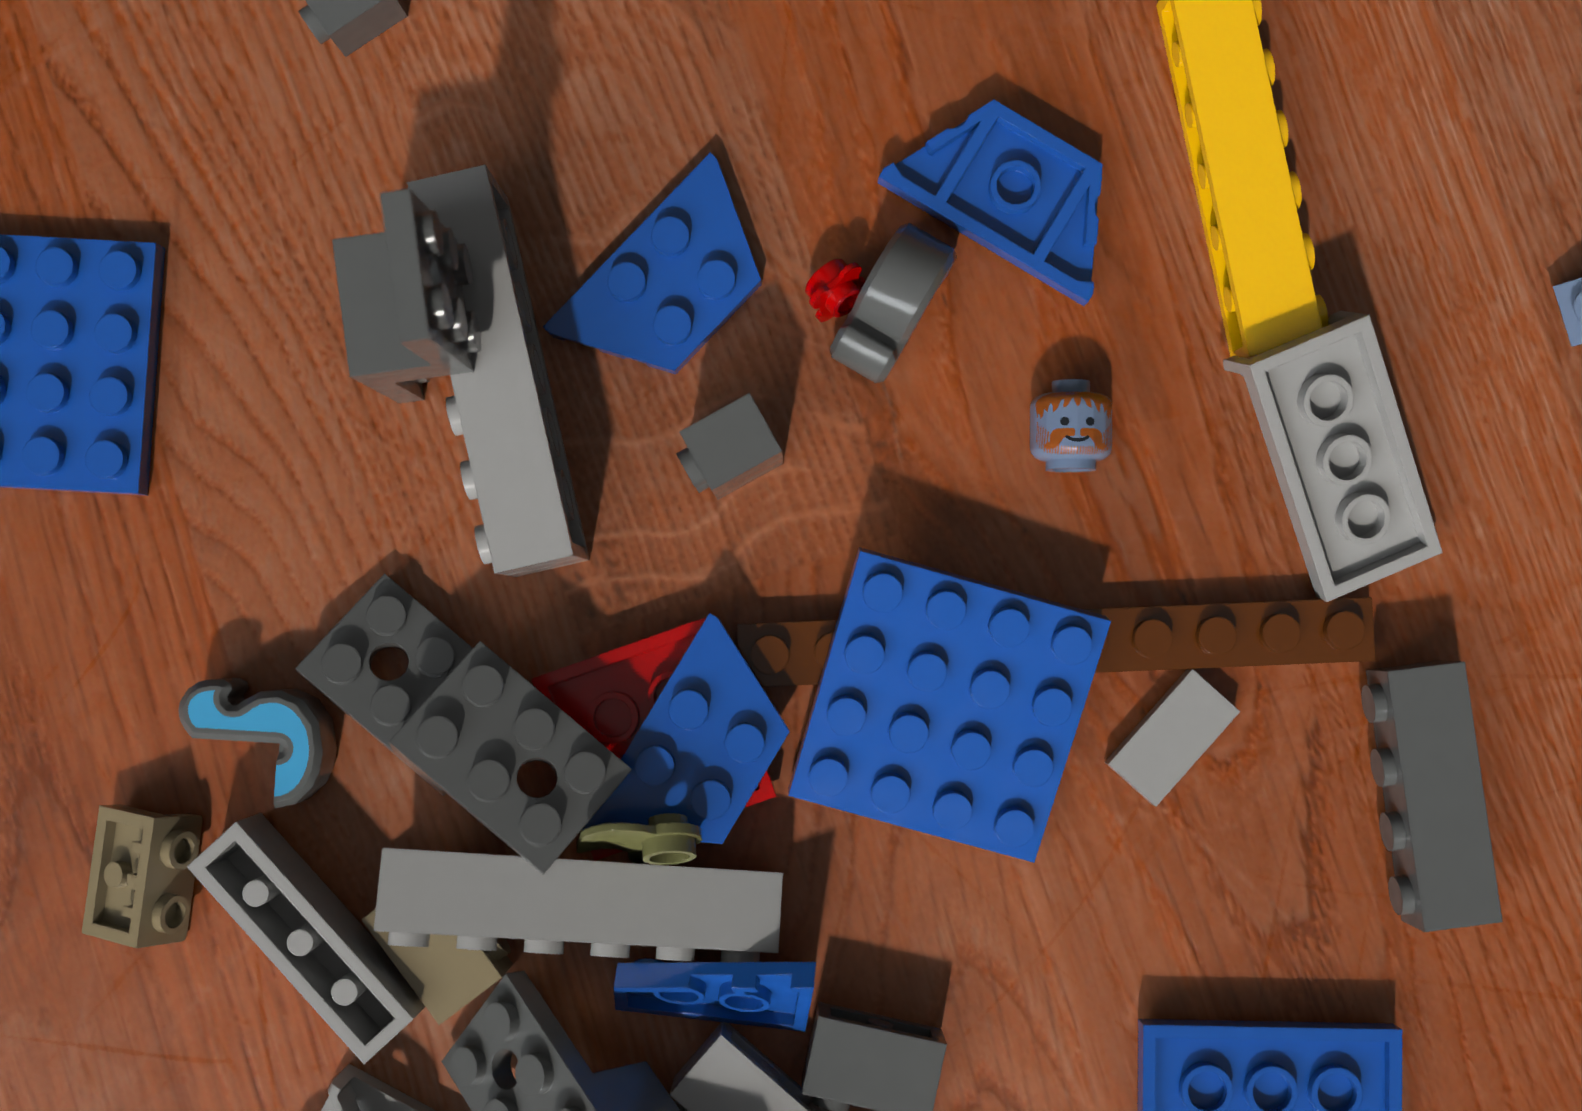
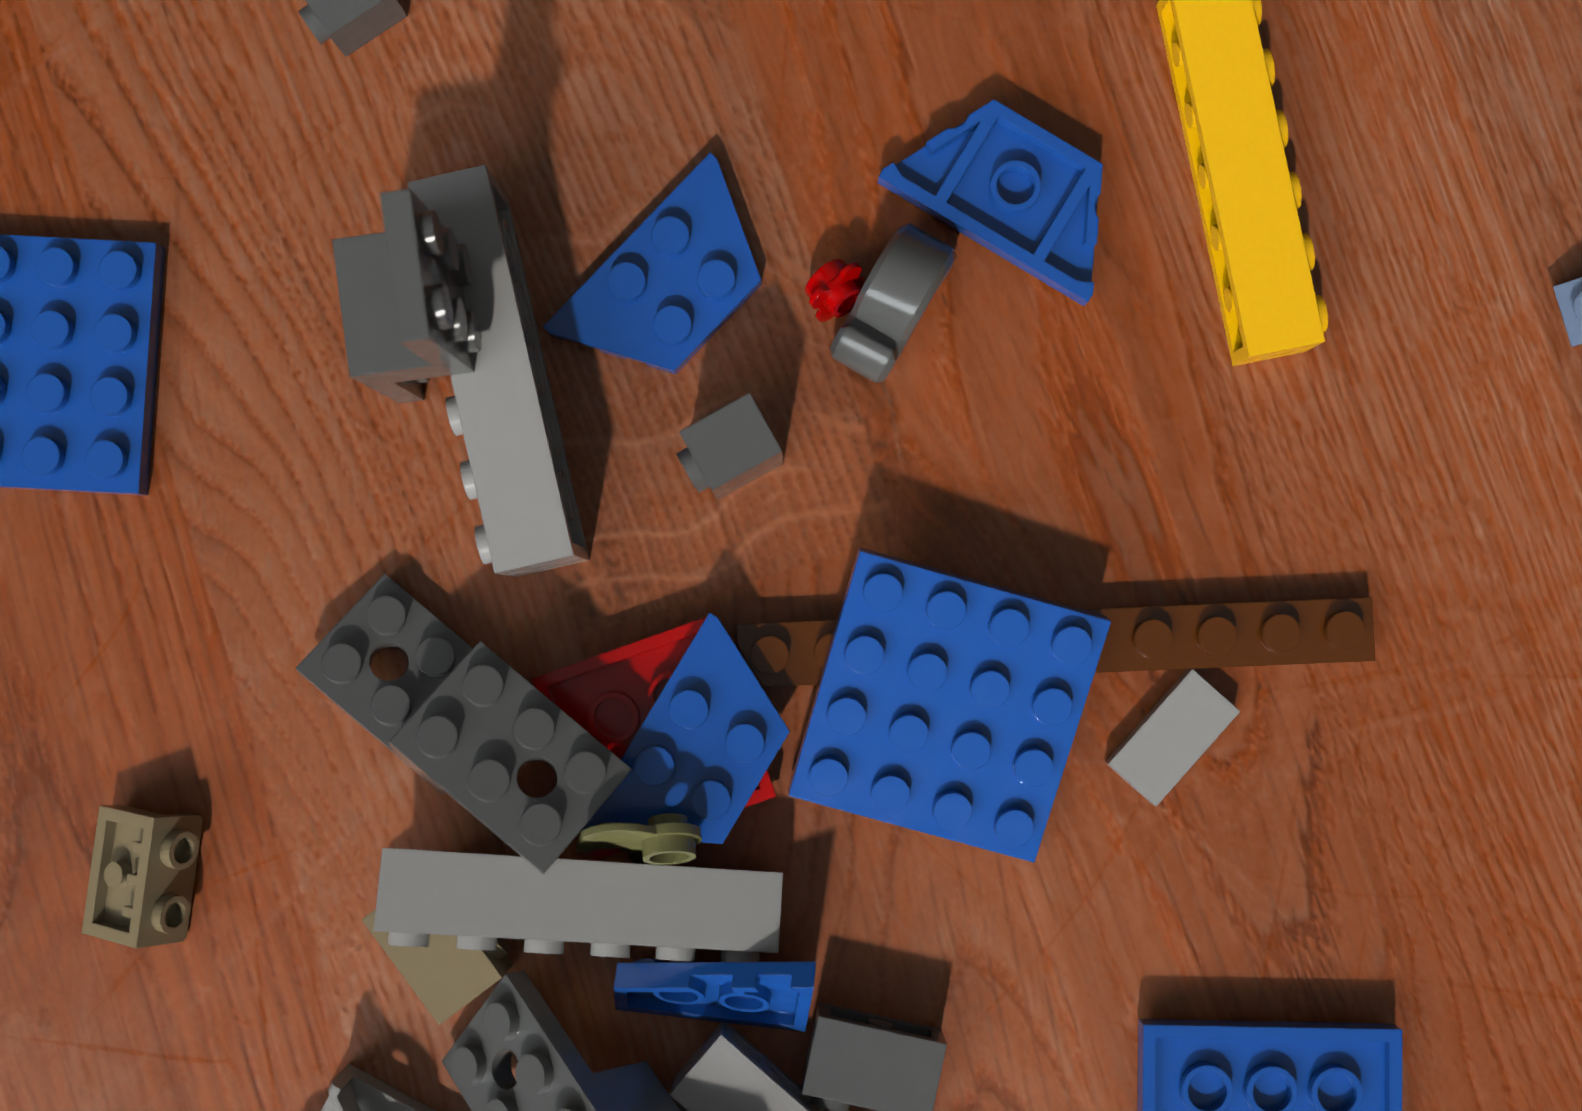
(281, 716): dark grey animal -> none
(308, 934): light grey brick -> none
(1071, 427): sand blue head -> none
(1340, 455): light grey plate -> none
(1431, 795): dark grey brick -> none

